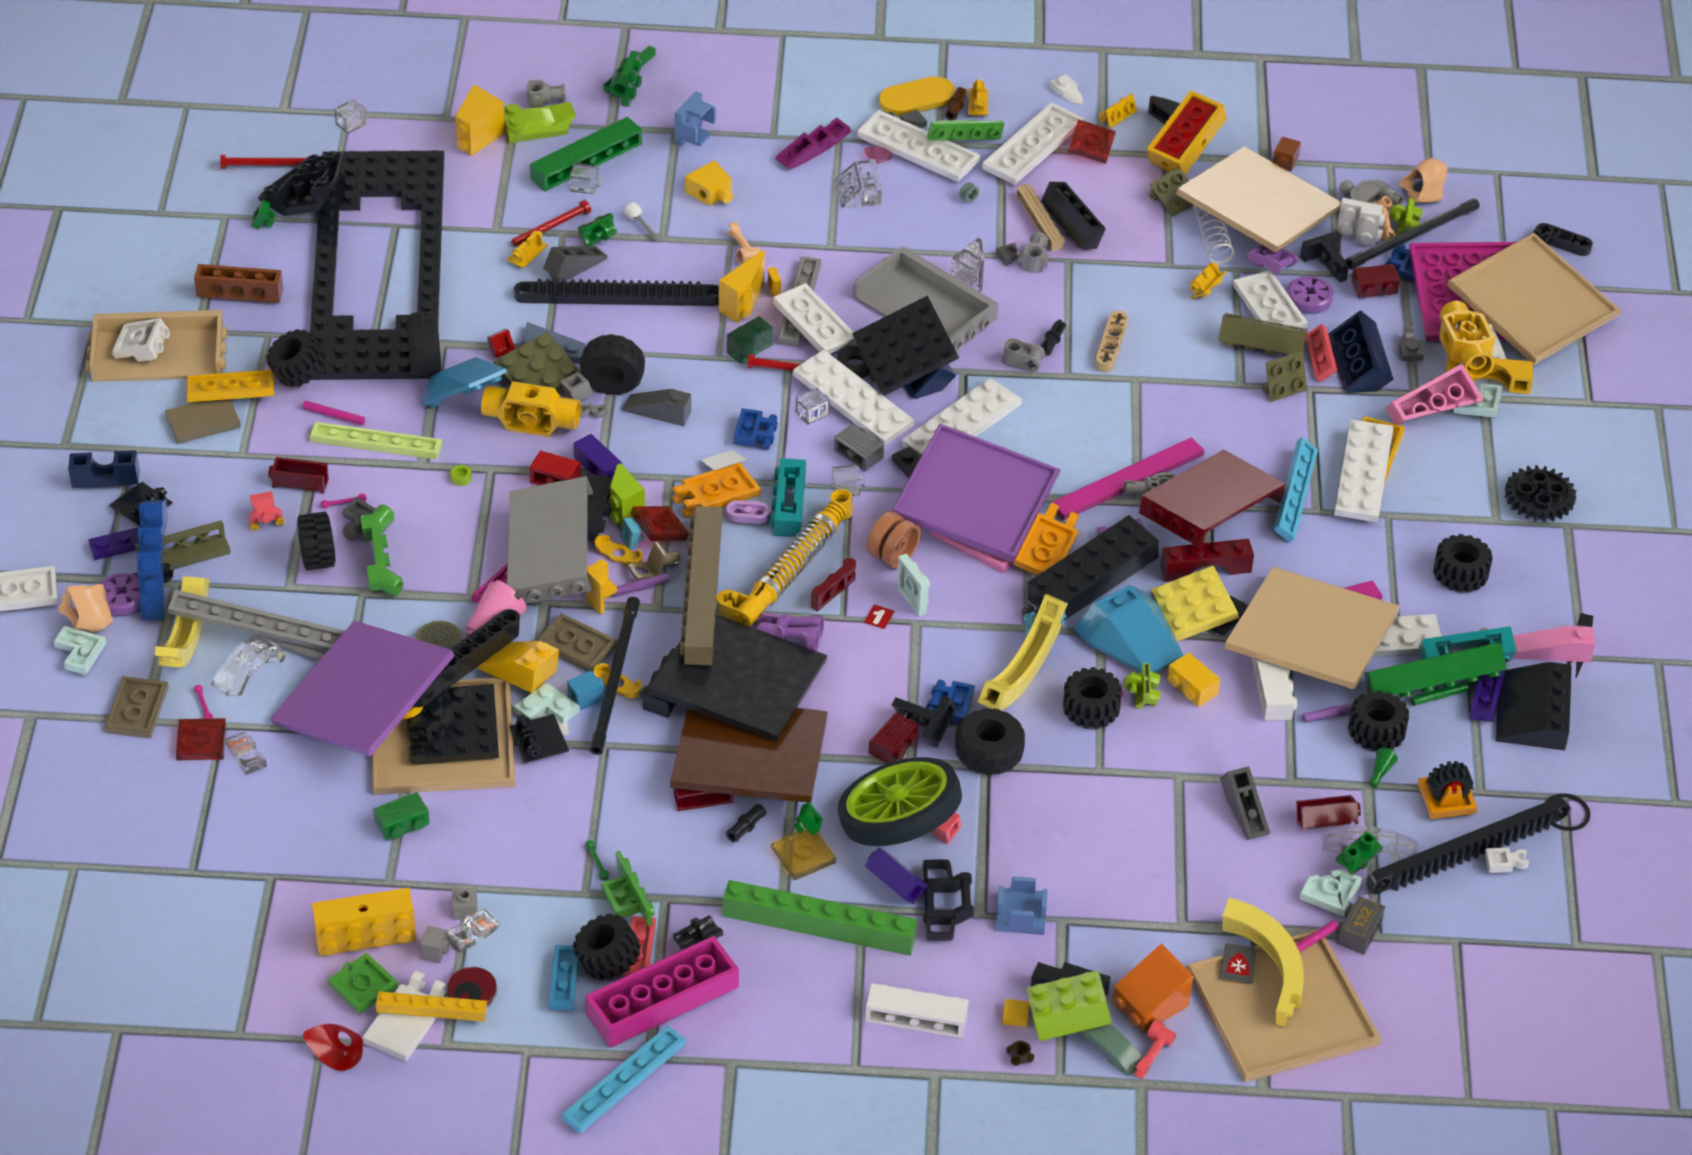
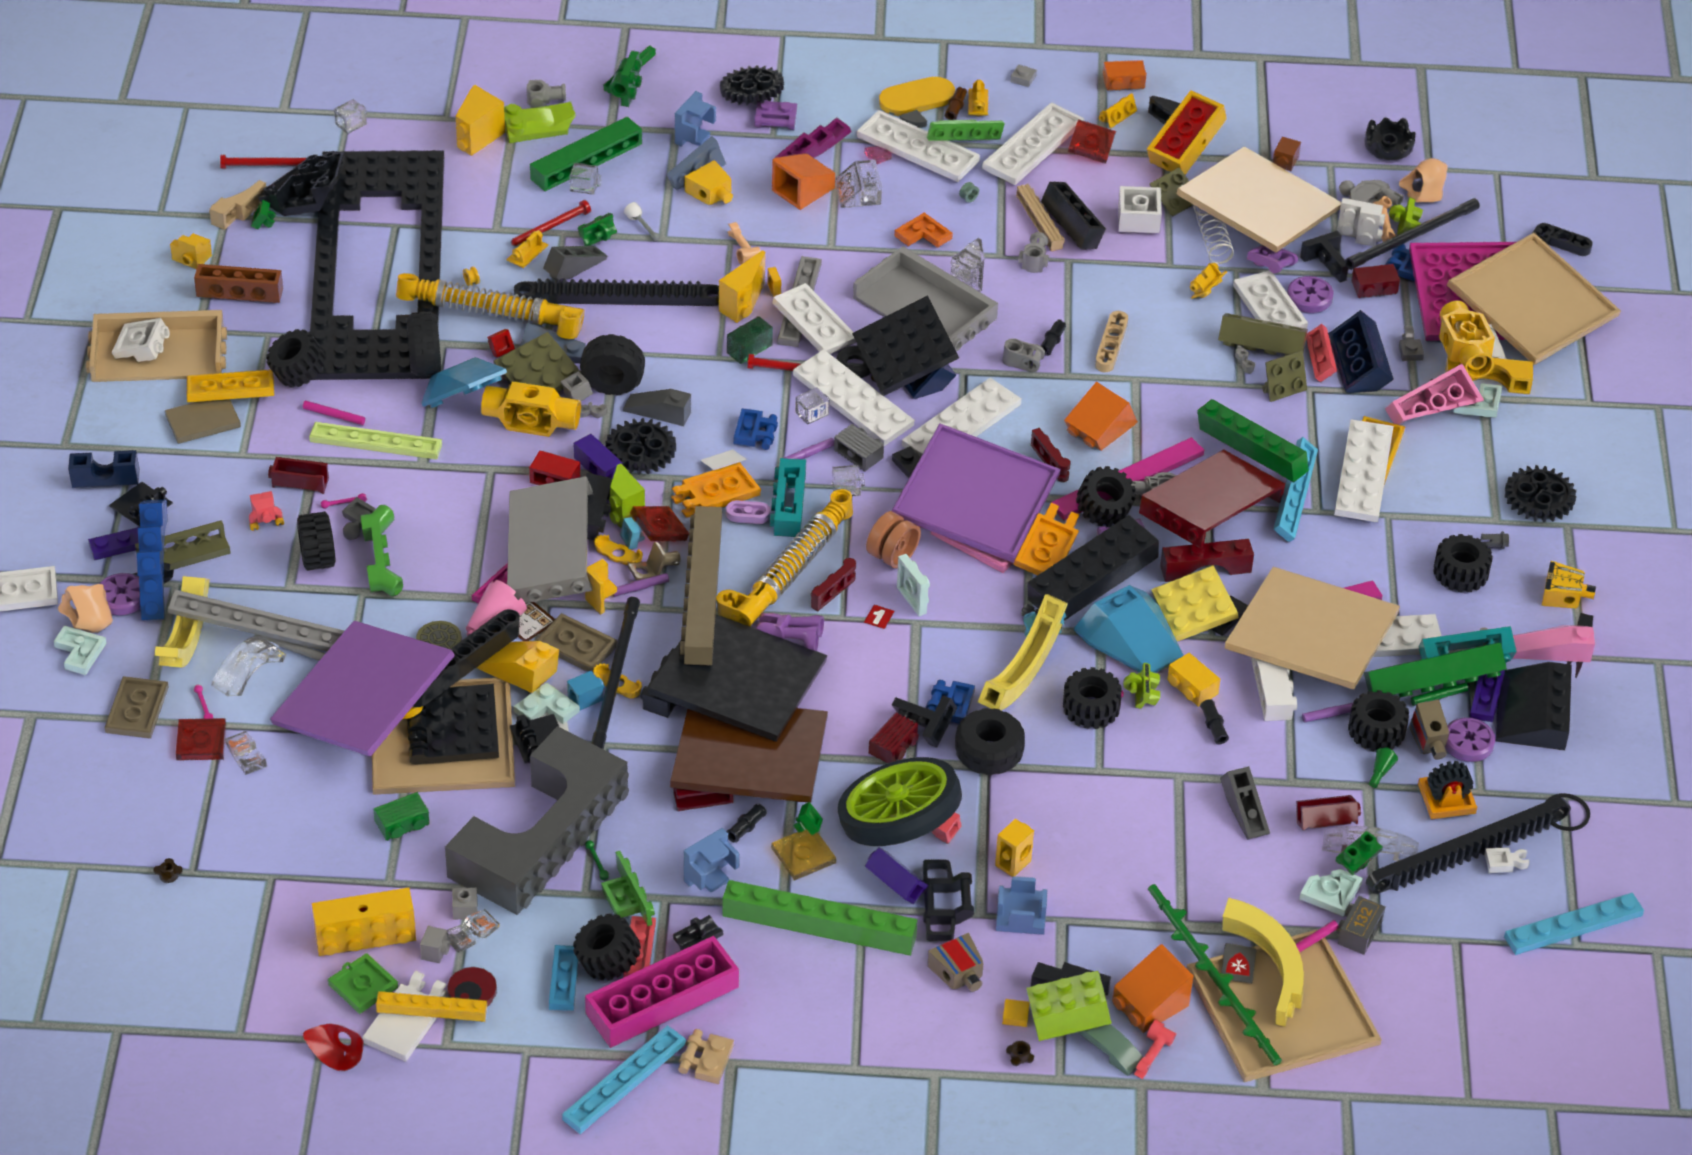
(168, 871): none -> dark brown plate
(191, 250): none -> yellow brick
(239, 206): none -> tan slope
(460, 475): lime tile -> none
(471, 276): none -> yellow bush
(518, 865): none -> dark grey arch
(533, 621): none -> sticker
(538, 310): none -> yellow piece
(642, 445): none -> black gear
(701, 156): none -> sand blue wing
(705, 860): none -> medium blue panel
(713, 1058): none -> tan plate
(752, 85): none -> black gear
(776, 114): none -> medium lavender plate
(801, 179): none -> orange slope
(811, 450): none -> medium lavender piece
(916, 1010): white brick -> none
(923, 227): none -> orange plate
(957, 963): none -> dark tan torso
(1007, 253): dark grey tile -> none
(1014, 847): none -> yellow brick
(1023, 75): none -> light grey plate
(1049, 454): none -> dark red plate
(1067, 89): white plate -> none
(1100, 417): none -> orange slope
(1114, 484): none -> black tyre
(1124, 75): none -> orange brick
(1139, 209): none -> white brick
(1214, 721): none -> black pin
(1221, 980): none -> green plant
(1242, 358): none -> light grey piece
(1253, 440): none -> green brick
(1396, 132): none -> black plate
(1430, 729): none -> dark tan torso
(1467, 750): none -> medium lavender wheel
(1496, 540): none -> dark grey pin
(1565, 586): none -> yellow torso
(1573, 923): none -> medium azure plate

